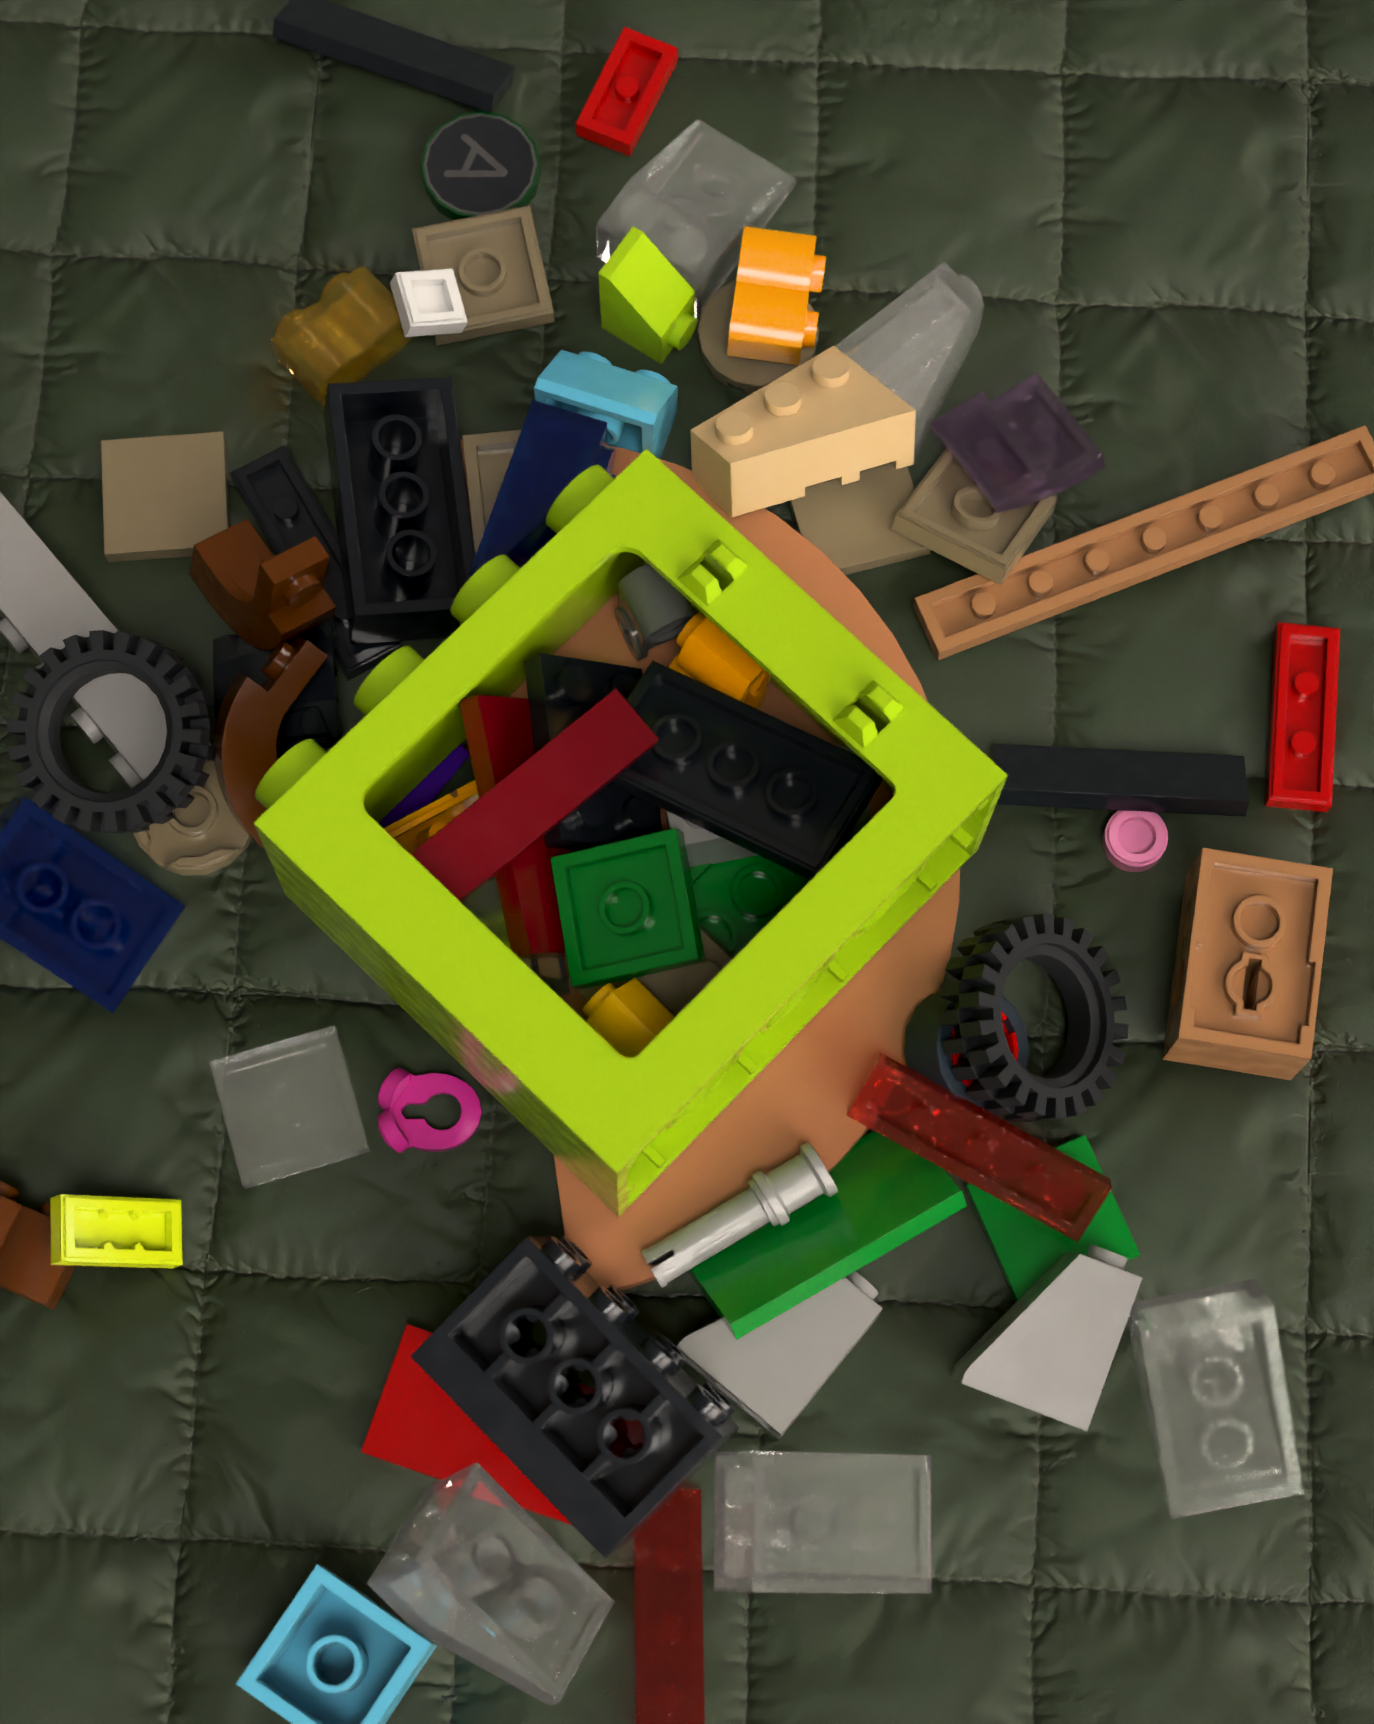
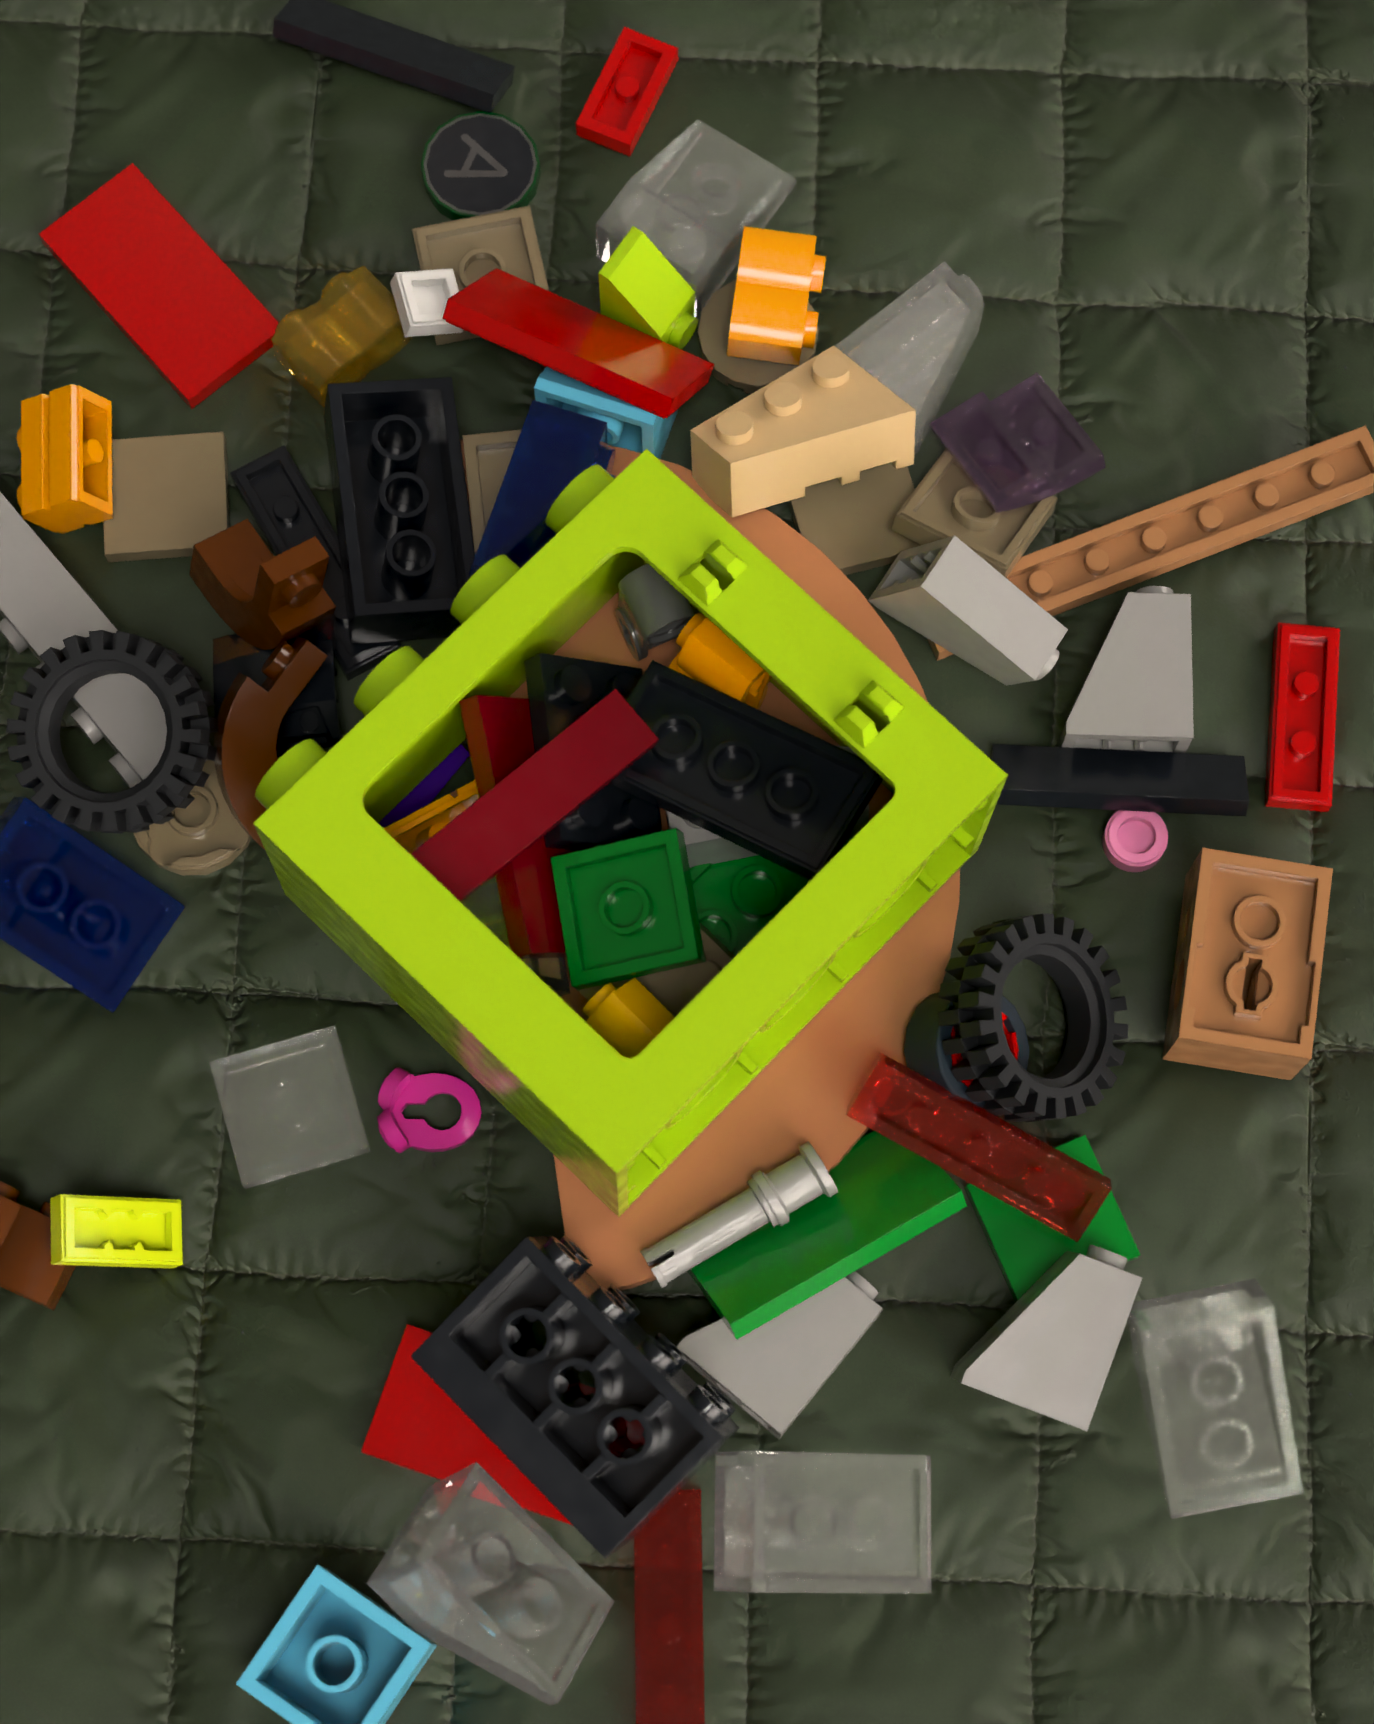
(66, 459): none -> light orange brick
(161, 285): none -> red tile
(578, 342): none -> red tile
(970, 611): none -> light grey slope
(1140, 680): none -> light grey slope

